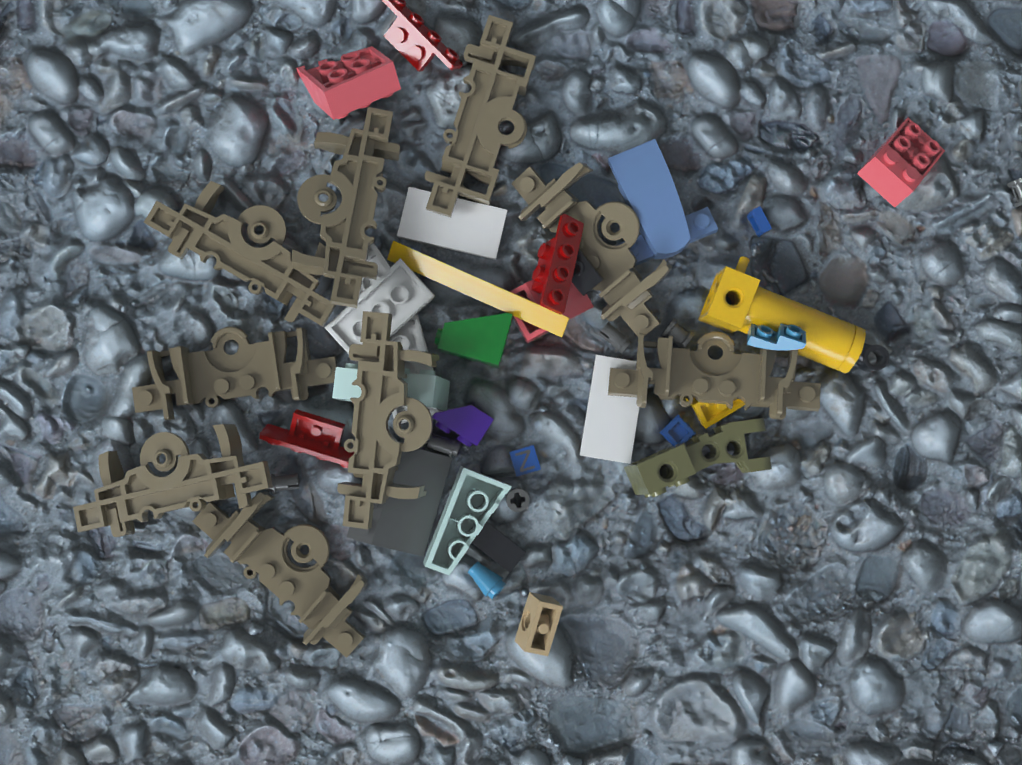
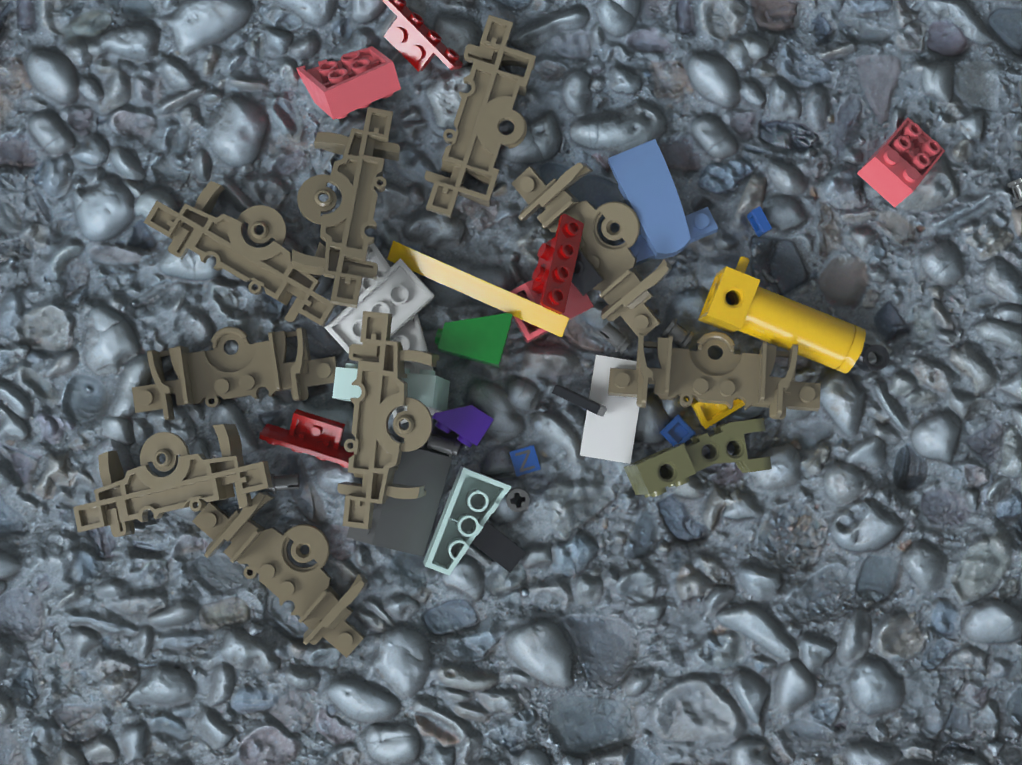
(470, 230): white tile -> none
(487, 580): dark azure cone -> none
(538, 624): tan brick -> none
(579, 400): none -> black tile
(786, 338): dark azure slope -> none

